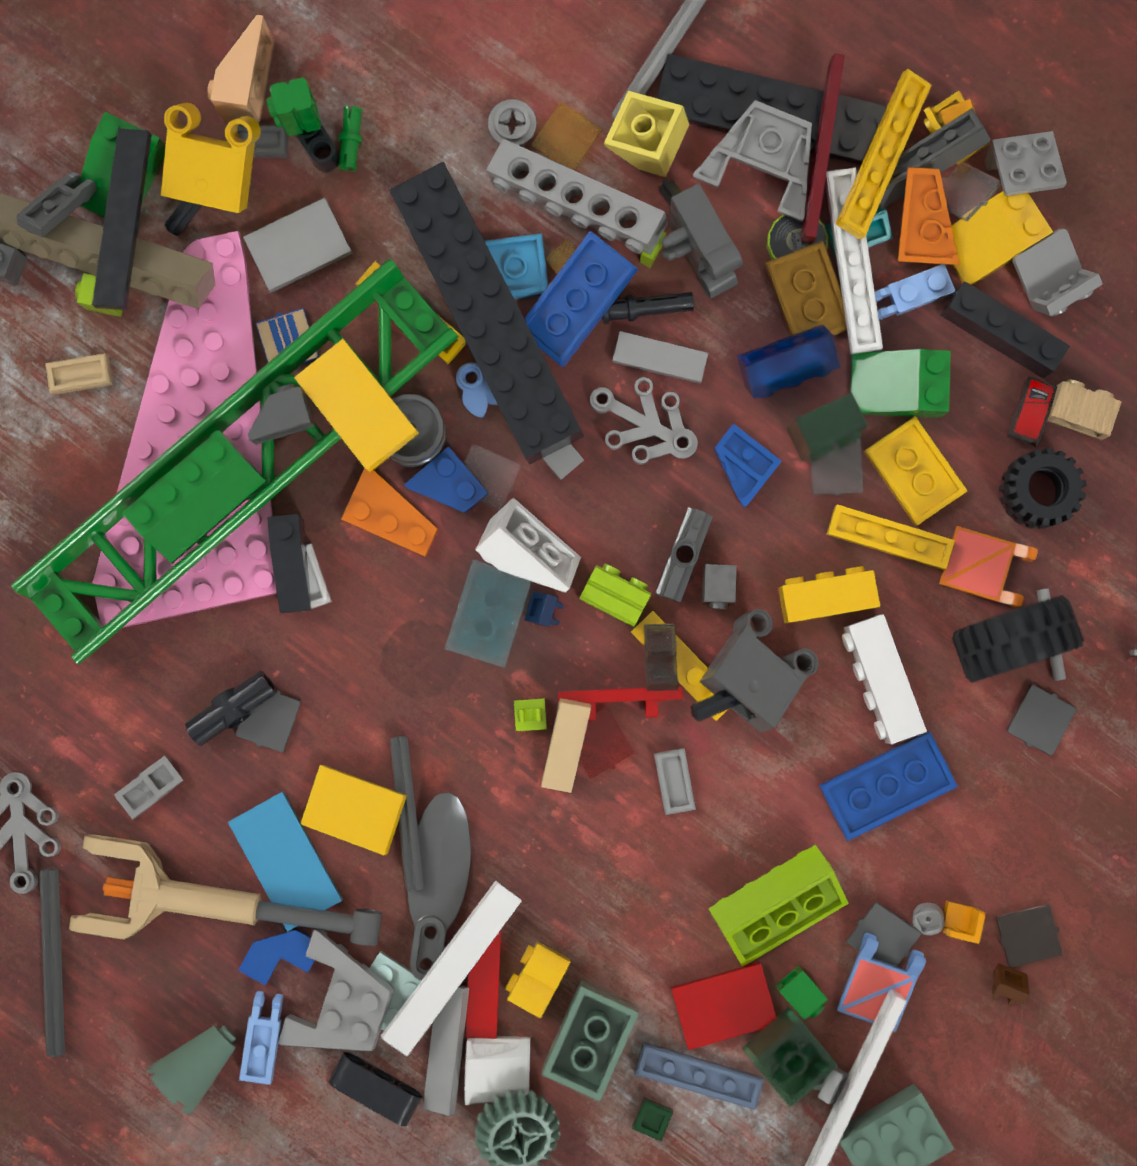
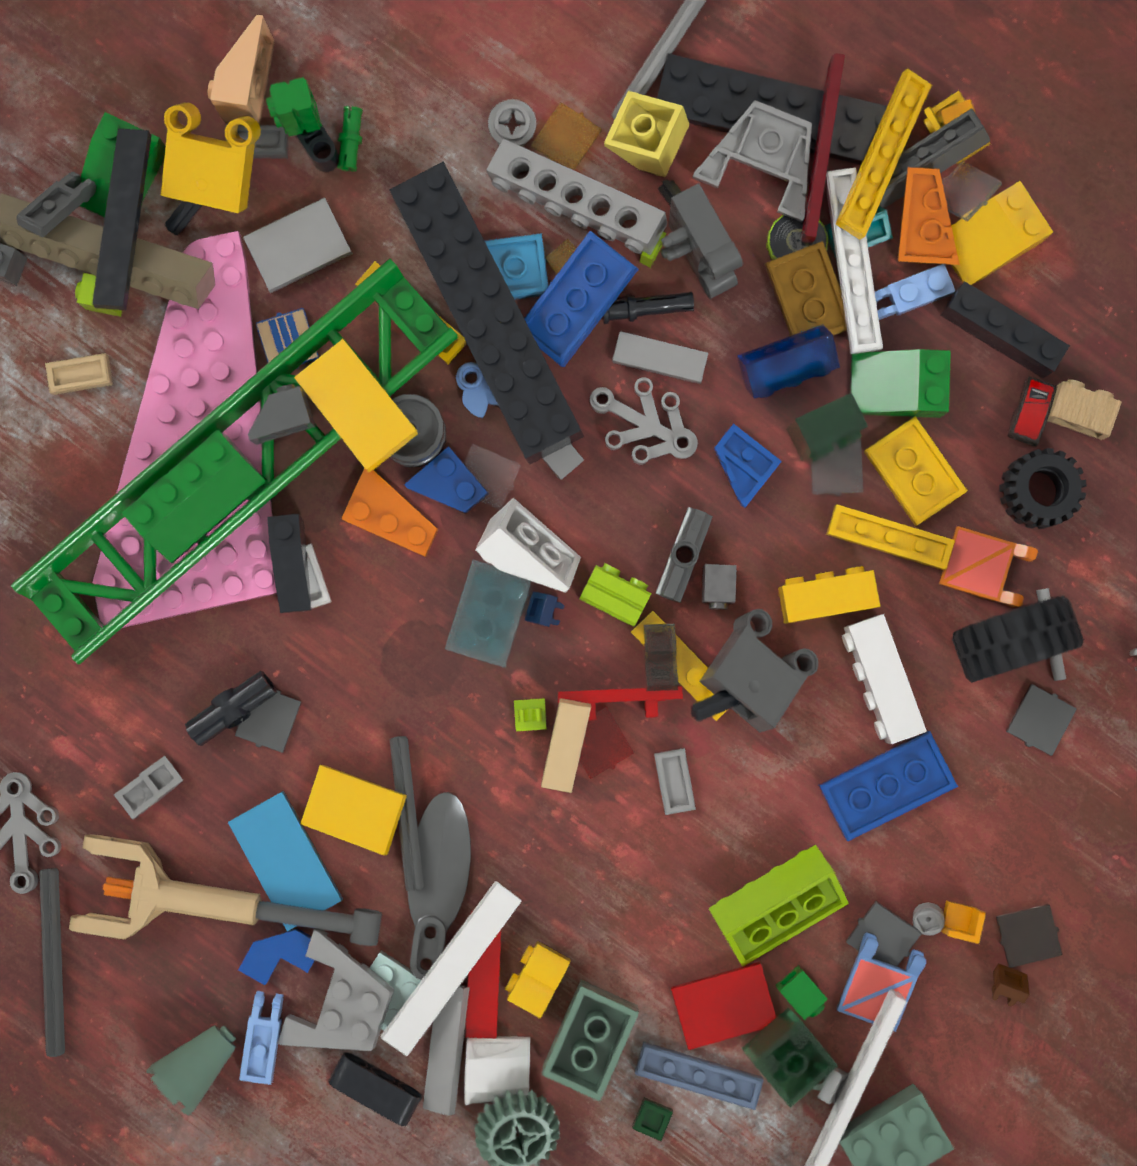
(1026, 163): light grey bracket -> none
(1054, 274): light grey bracket -> none

